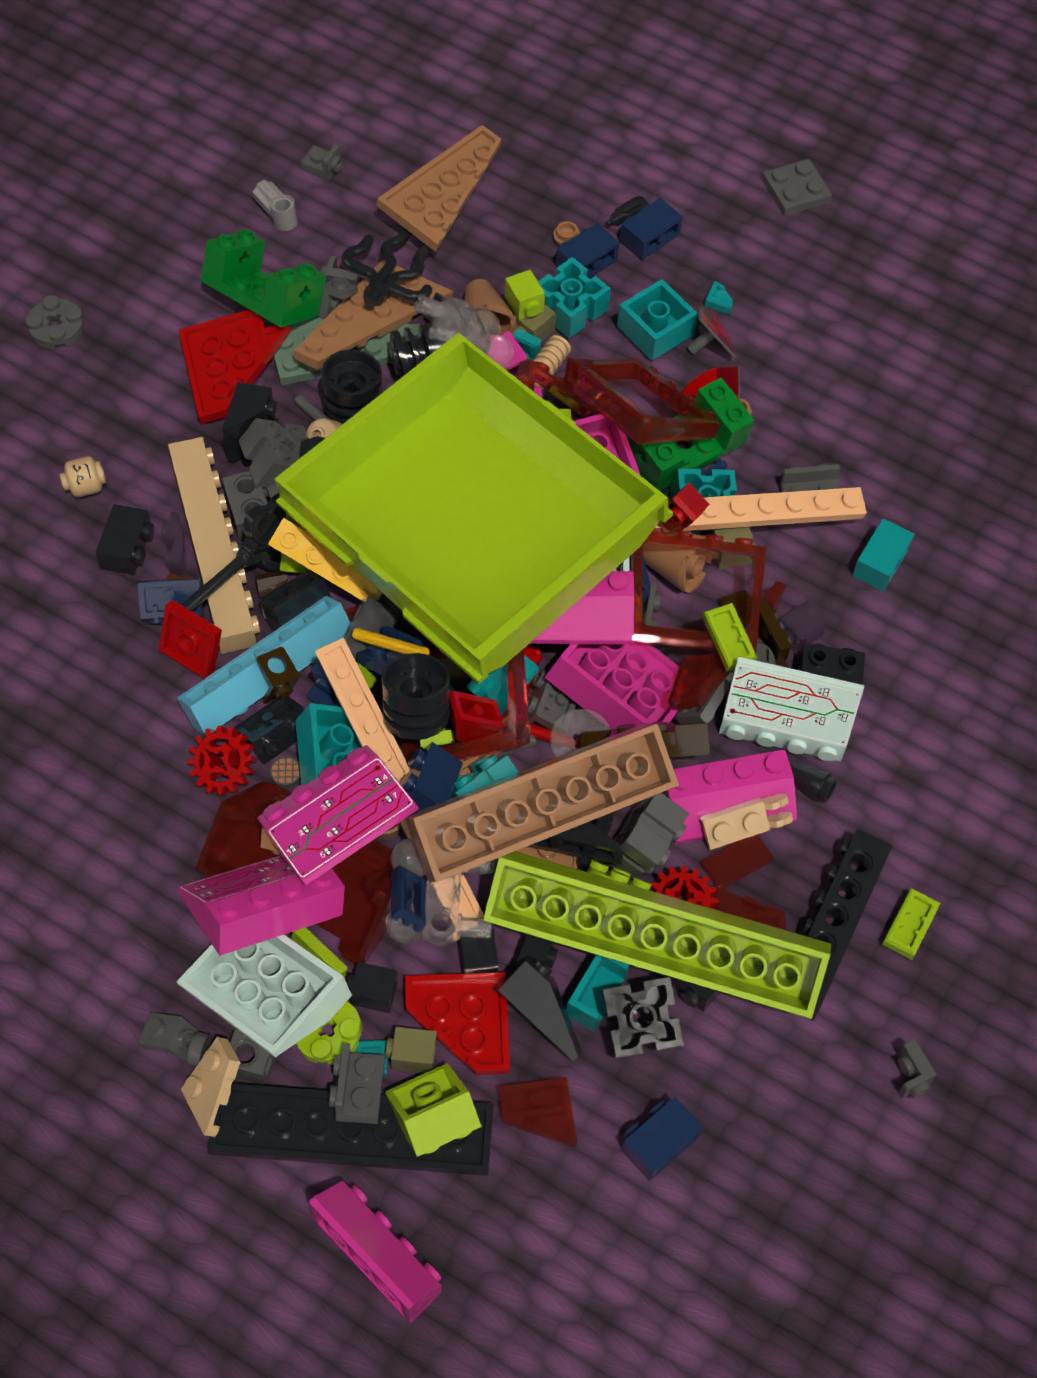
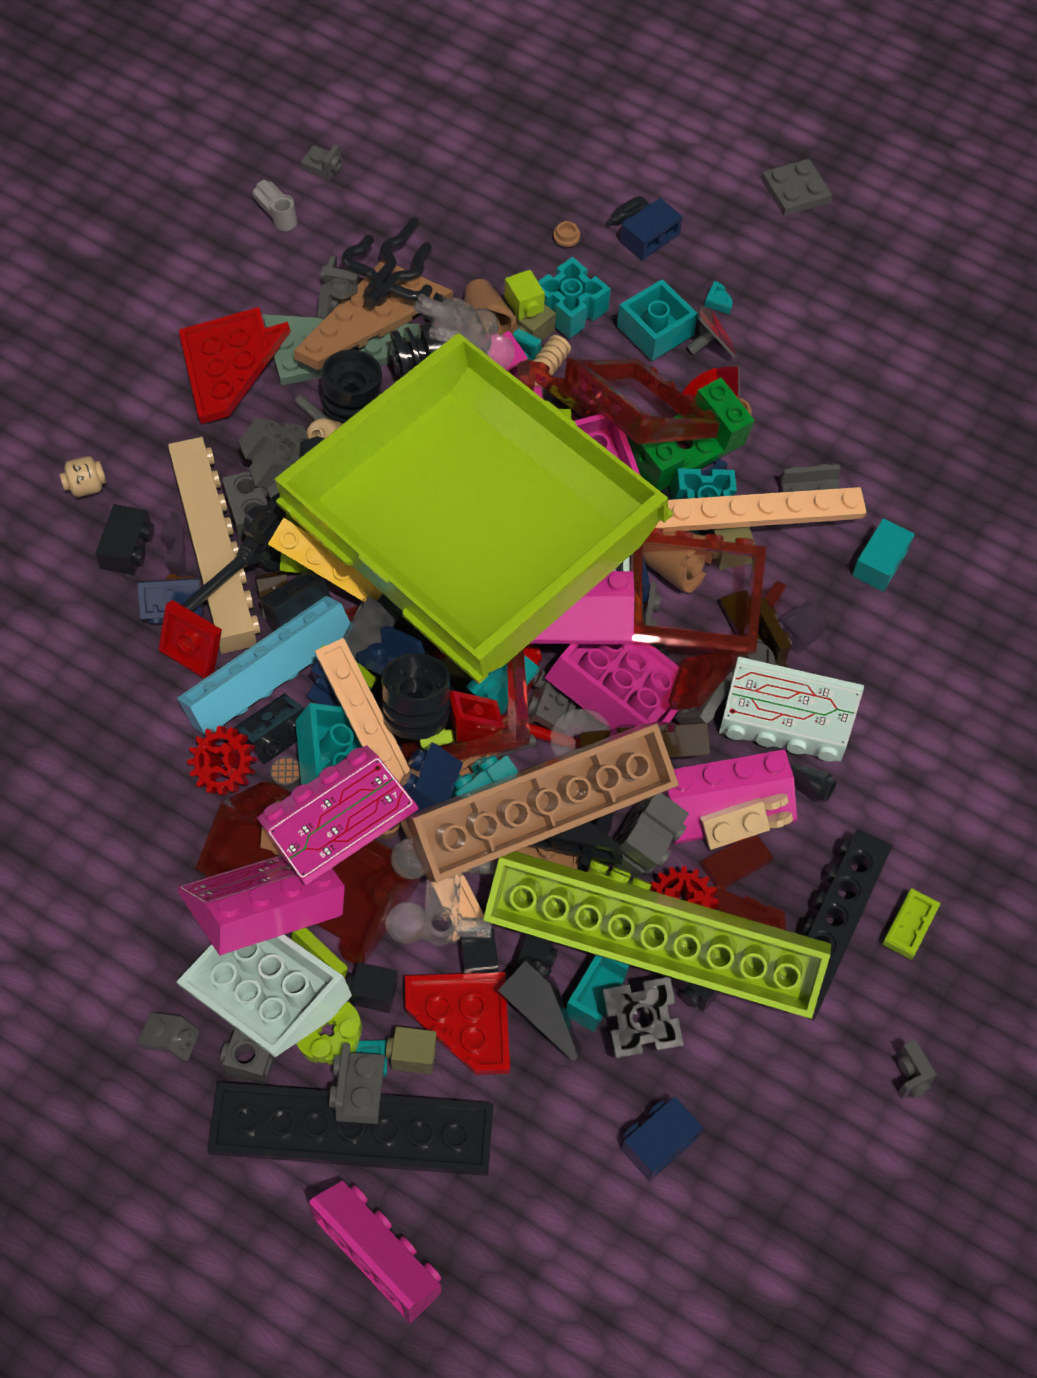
(52, 310): dark grey plate -> none
(198, 1046): dark grey tile -> none
(211, 1084): tan wing -> none
(247, 403): black slope -> none
(280, 683): dark brown bracket -> none
(282, 297): green plate -> none
(387, 642): yellow bar -> none
(402, 897): dark blue tile -> none
(433, 1109): lime slope -> none
(437, 192): medium nougat wing -> none
(540, 1109): clear red wing -> none
(592, 248): dark blue brick -> none
(686, 508): red slope -> none
(728, 635): lime plate -> none
(833, 662): black brick -> none

